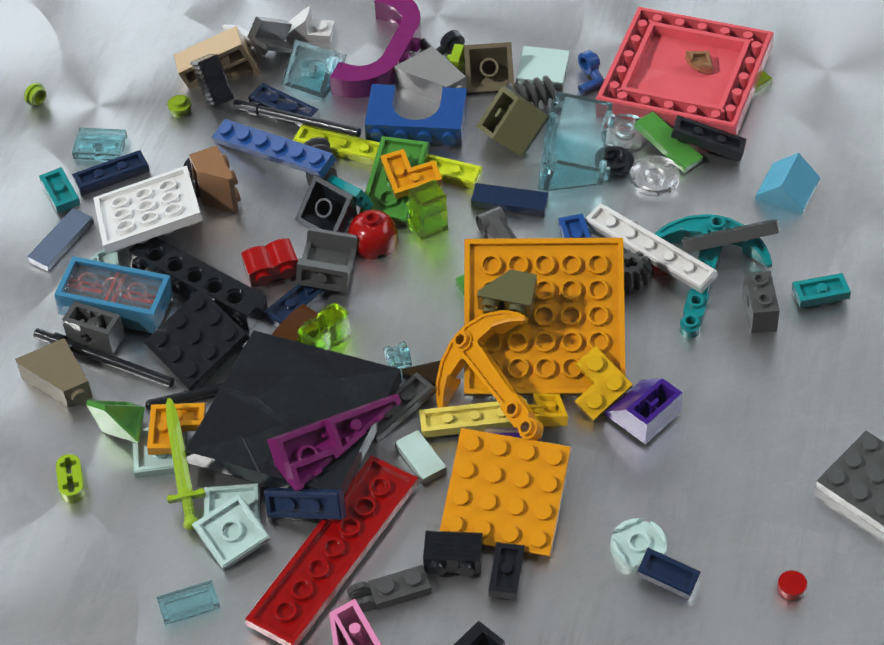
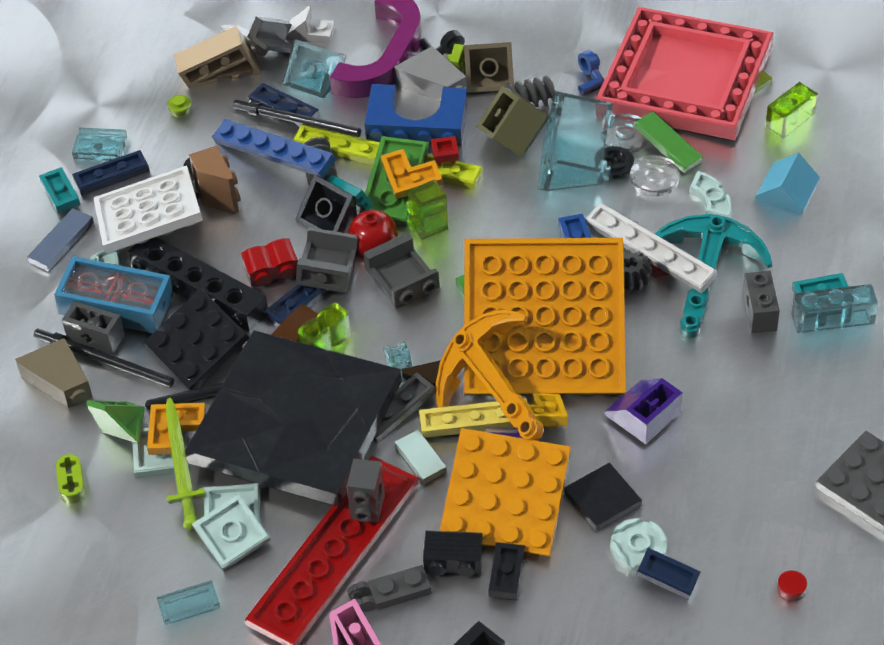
(35, 94): lime plate -> none
(212, 80): black brick -> none
(305, 503): dark blue tile -> none
(309, 449): magenta wedge -> none
(365, 490): none -> dark grey brick
(400, 271): none -> dark grey panel
(445, 150): none -> red tile
(494, 224): dark grey piece -> none
(510, 199): dark blue tile -> none
(510, 292): olive slope -> none
(542, 62): light aqua tile -> none
(602, 496): none -> black tile
(607, 383): yellow plate -> none
(700, 61): medium nougat tile -> none
(708, 138): black plate -> none
(711, 194): none -> light aqua tile
(730, 235): dark grey beam -> none
(791, 110): none -> clear neon green brick
(834, 308): none -> clear light blue brick

